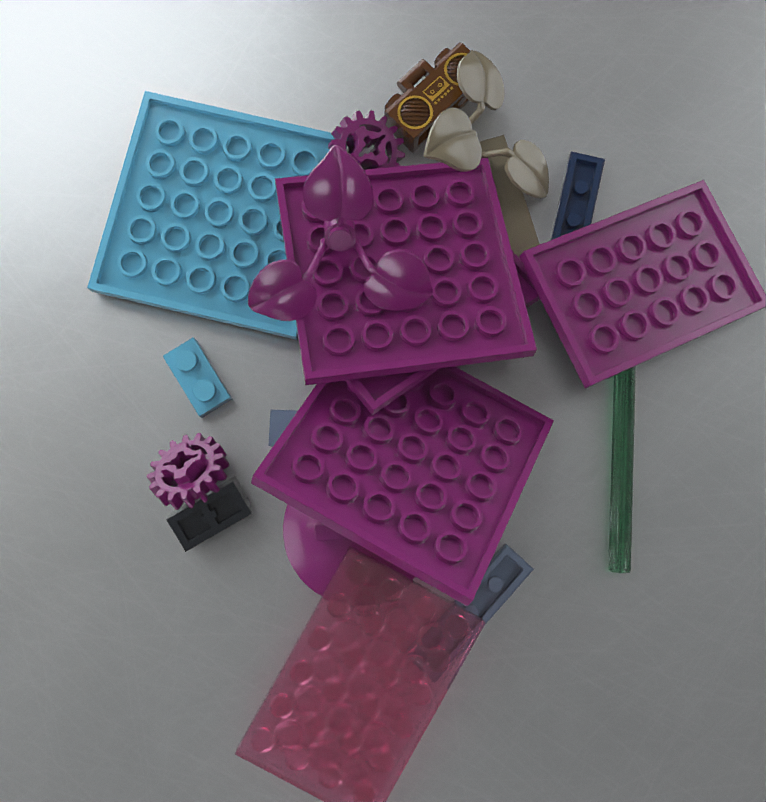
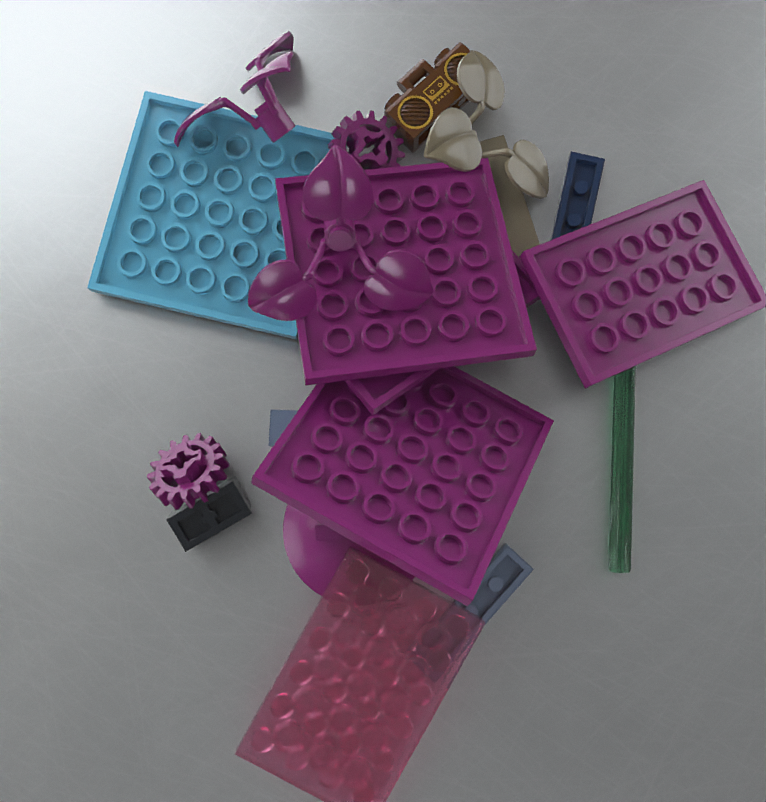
(197, 377): medium azure plate -> none
(271, 113): none -> magenta plant

